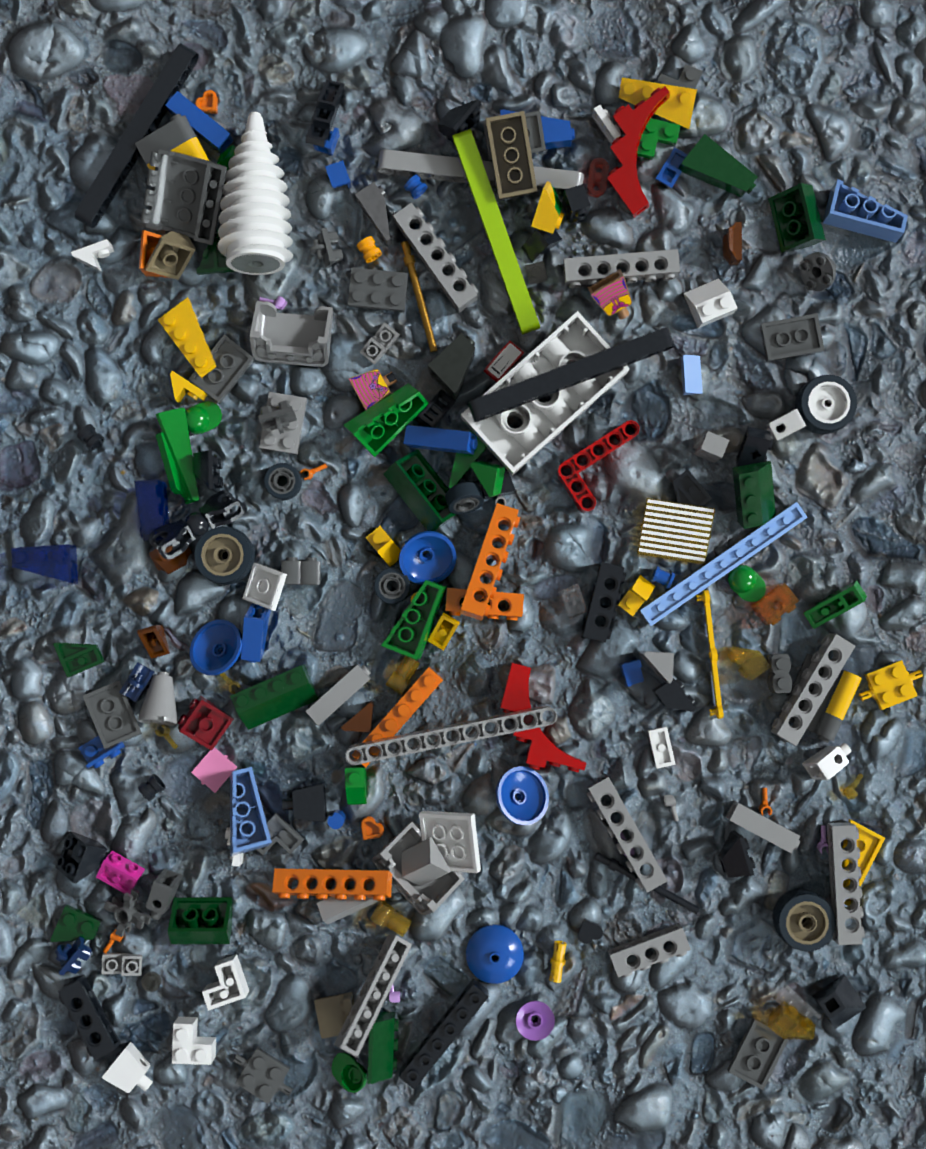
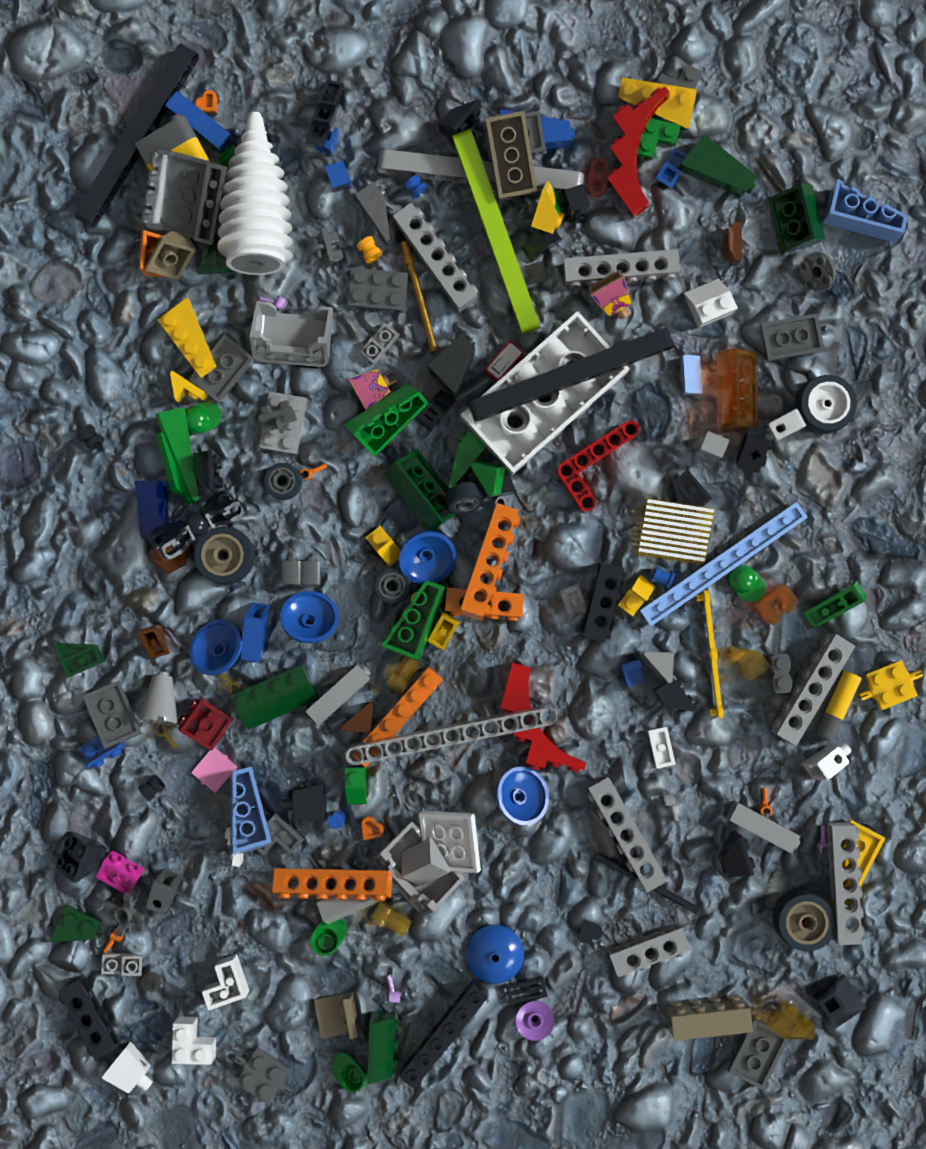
(50, 561): clear blue wedge -> none
(68, 956): dark blue hips -> none
(89, 254): white slope -> none
(137, 681): dark blue hips -> none
(200, 920): dark green slope -> none
(264, 586): white tile -> none
(312, 608): none -> blue dish
(328, 937): none -> green cap
(372, 995): light grey brick -> none
(440, 439): blue brick -> none
(524, 990): none -> black tile
(557, 961): yellow pin -> none
(603, 120): white plate -> none
(708, 1018): none -> dark tan brick
(736, 389): none -> clear orange slope
(754, 494): dark green slope -> none
(850, 791): clear yellow hand -> none

